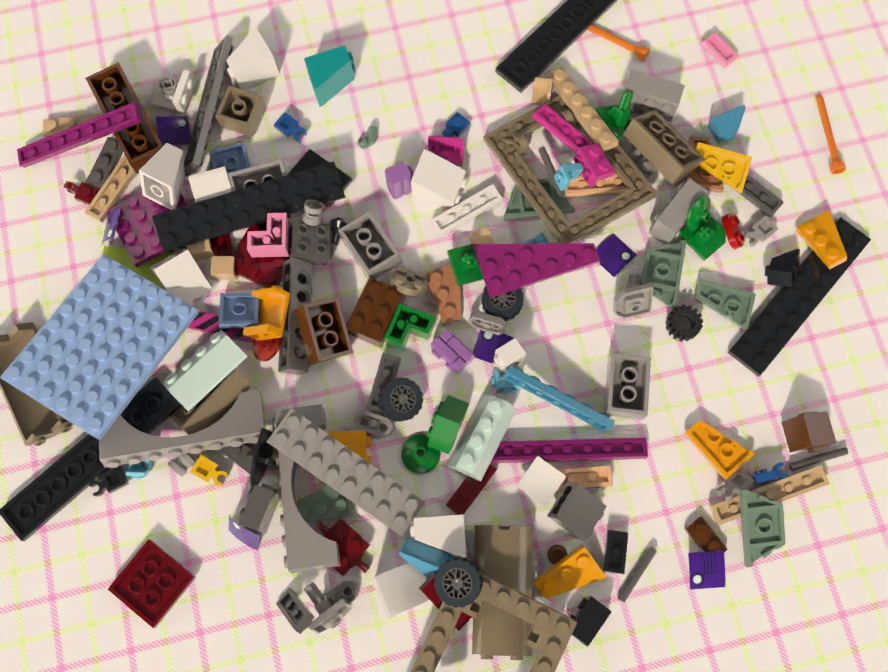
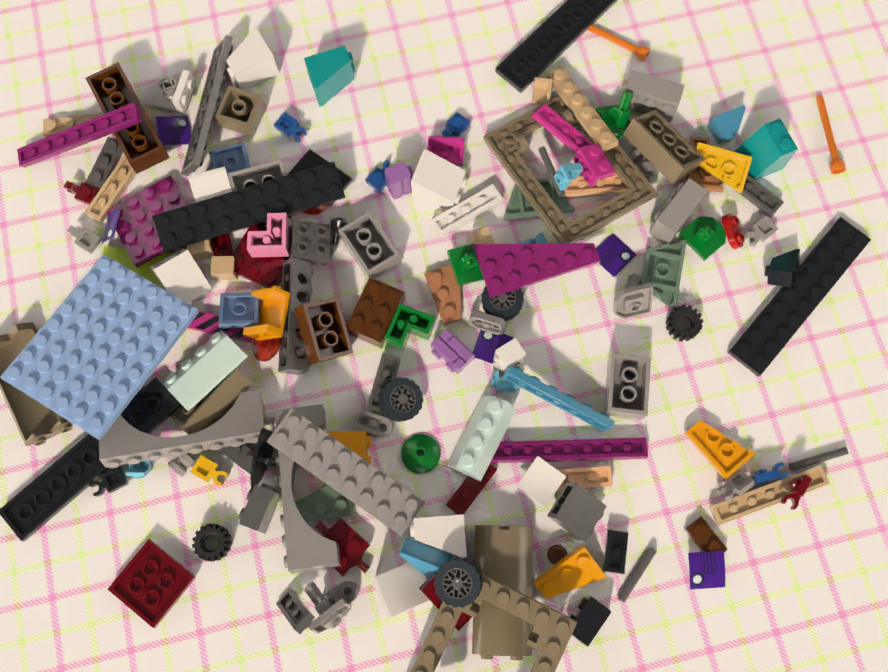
(86, 239): none -> light grey plate
(164, 176): white slope -> none
(222, 549): none -> black tyre
(243, 535): sticker -> none
(312, 212): light grey wheel -> none
(366, 142): sand green arm -> none
(377, 178): none -> blue plate
(409, 281): dark tan plate -> none
(447, 423): green brick -> none
(699, 213): green dish -> none
(719, 50): bright pink plate -> none
(727, 301): sand green wing -> none
(761, 525): sand green wing -> none
(769, 148): none -> teal slope
(799, 486): none -> dark red plate
(809, 432): reddish brown plate -> none
(823, 239): light orange wing -> none

